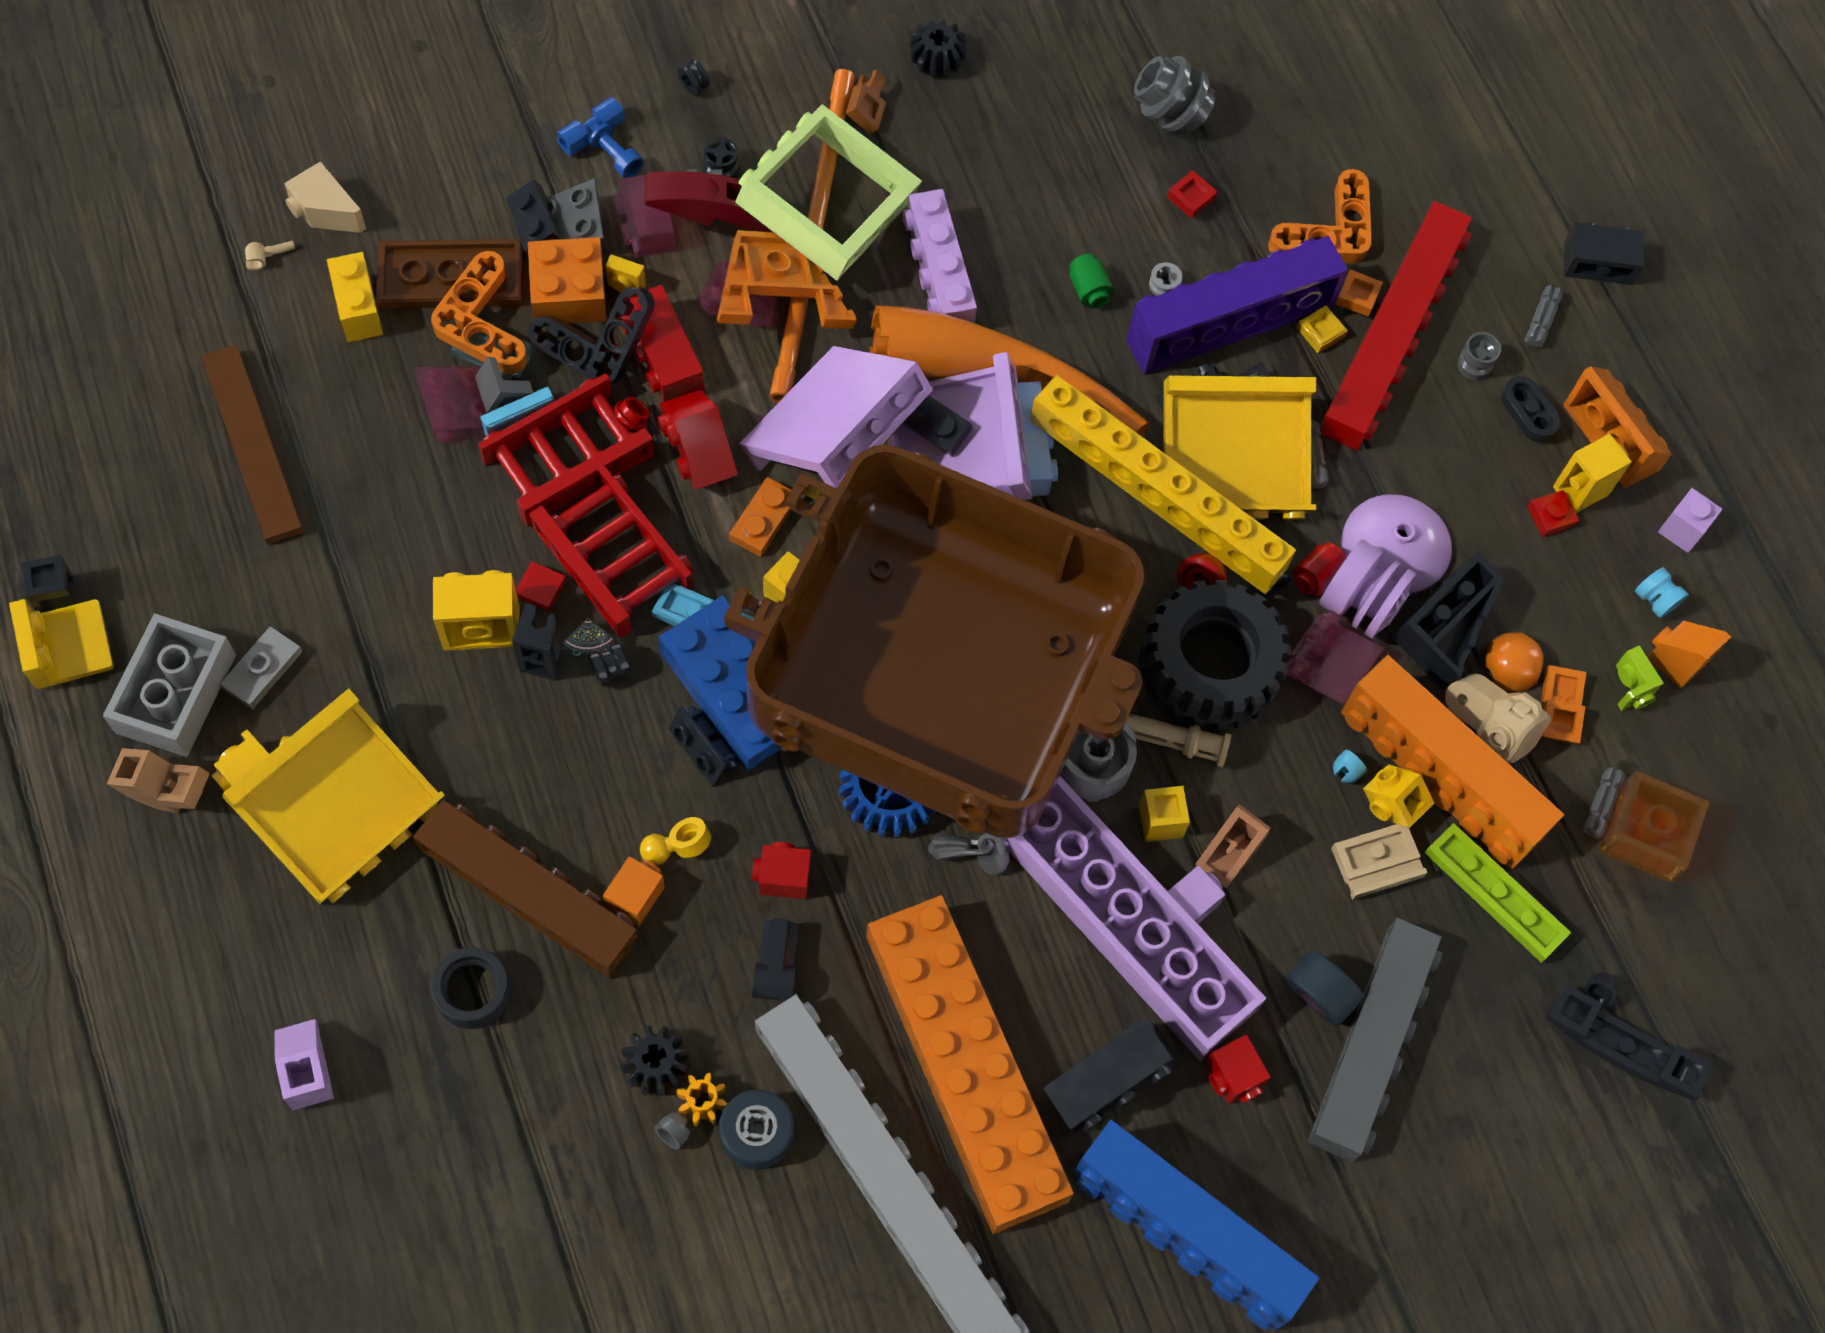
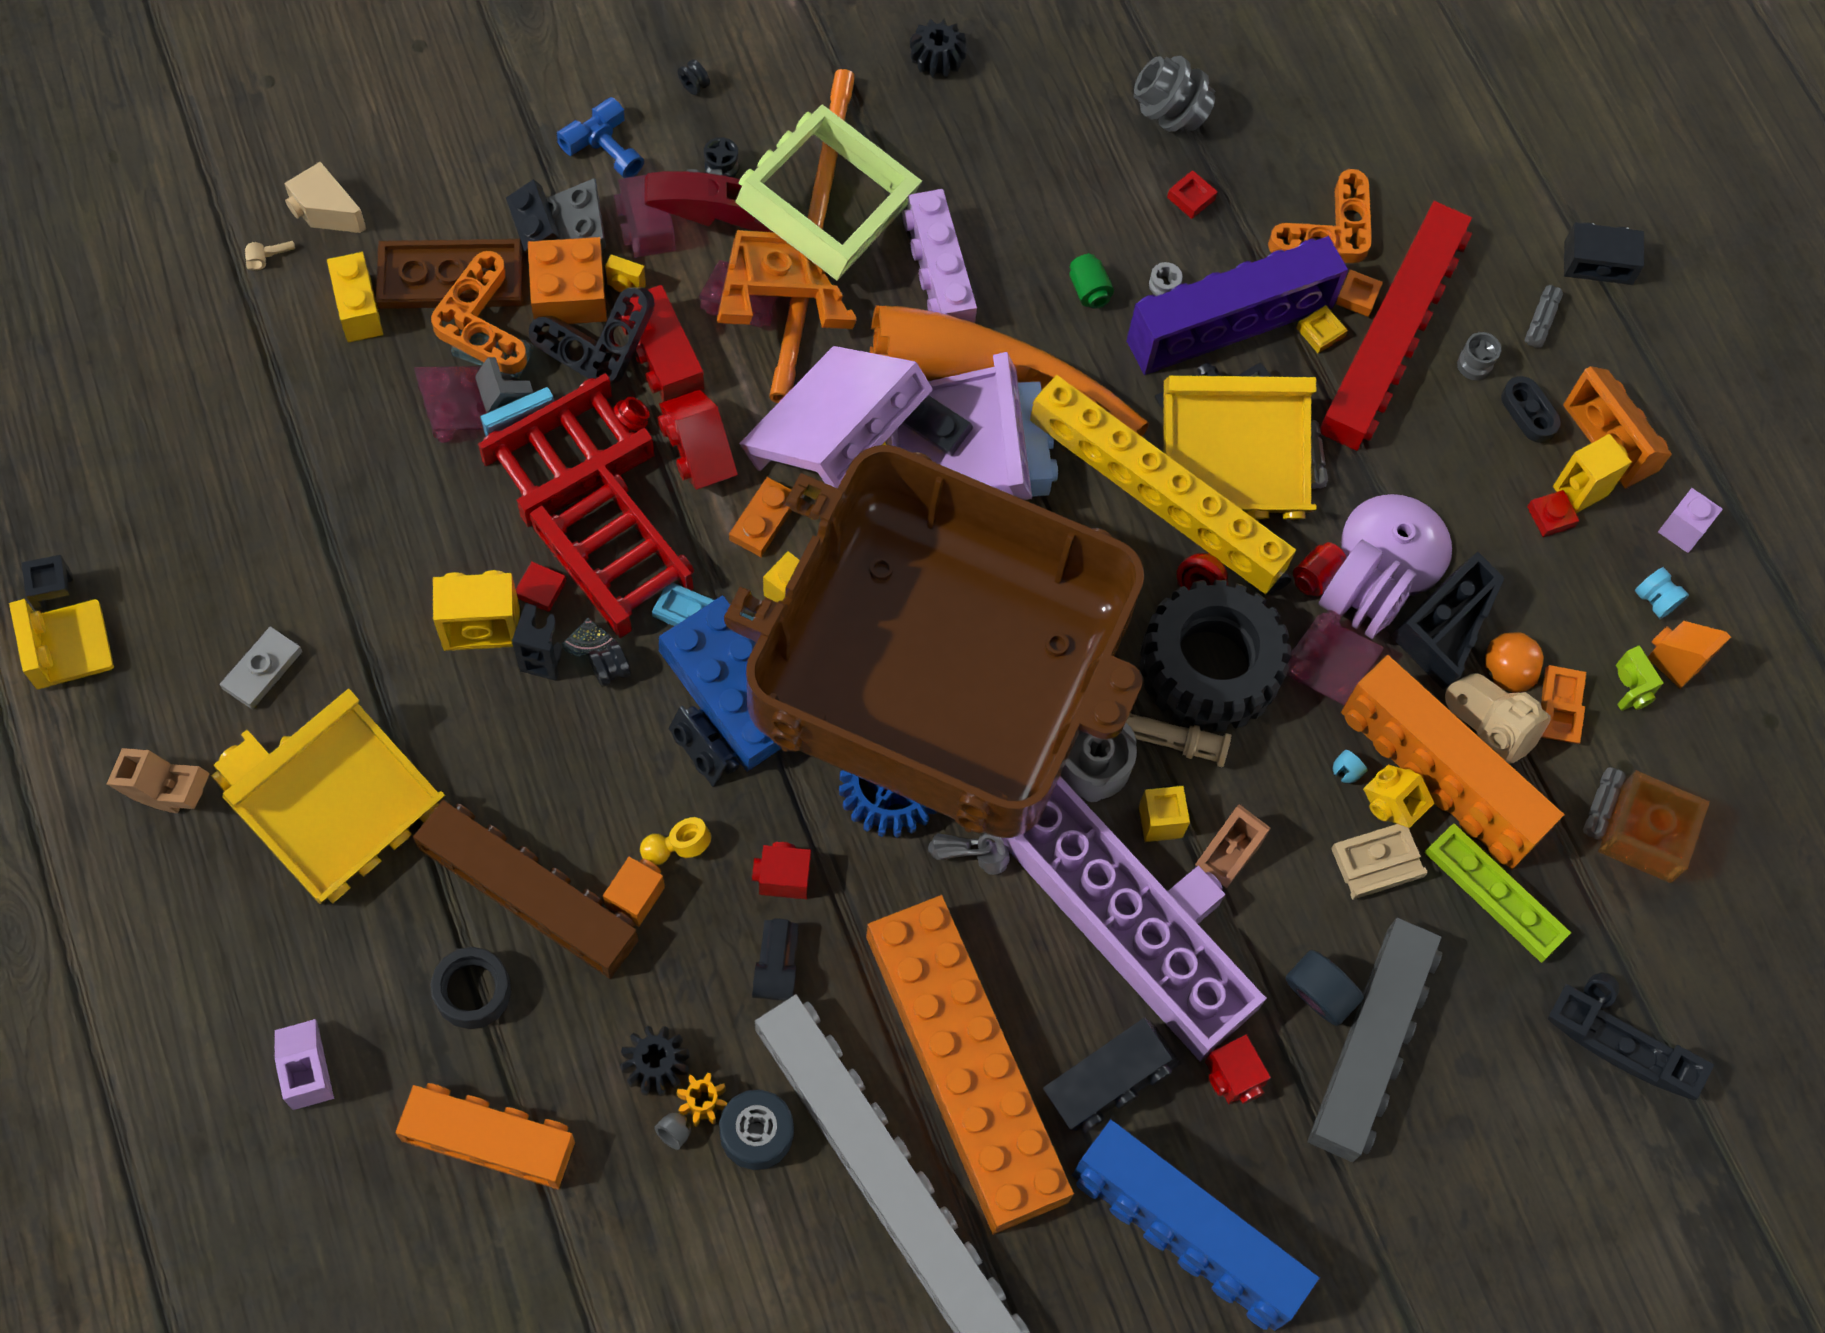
(170, 685): light grey brick -> none
(252, 444): reddish brown tile -> none
(486, 1136): none -> orange brick
(865, 102): dark orange plate -> none

